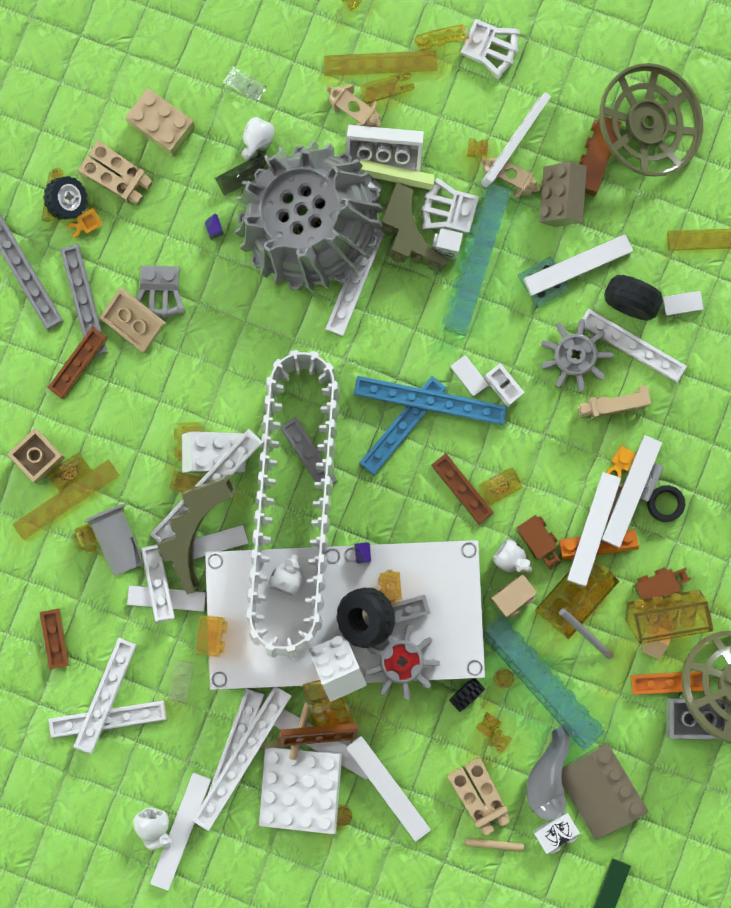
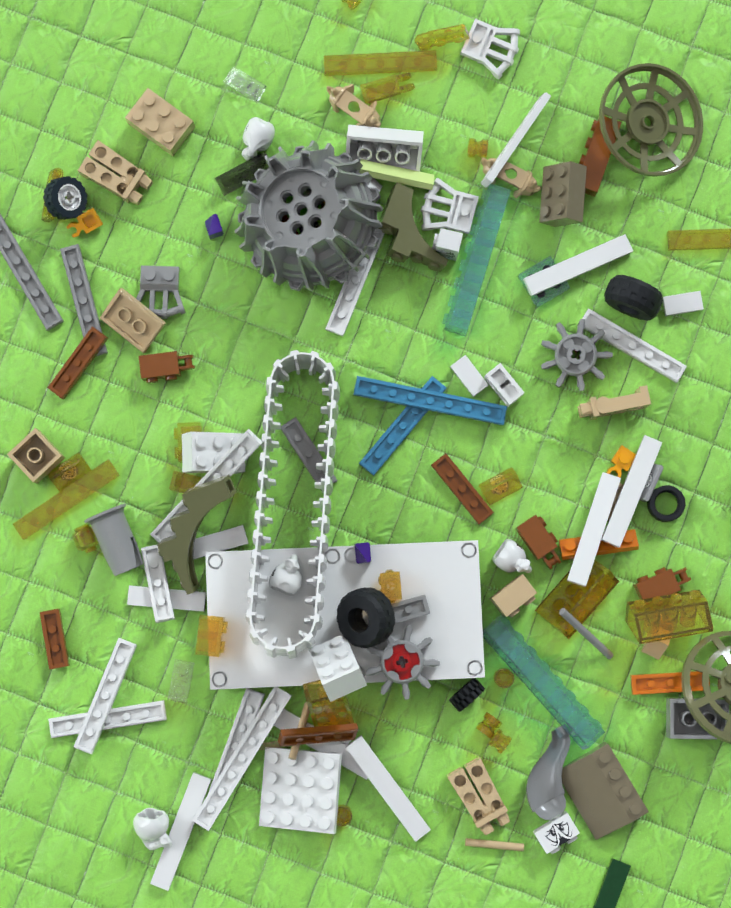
(163, 365): none -> dark orange brick

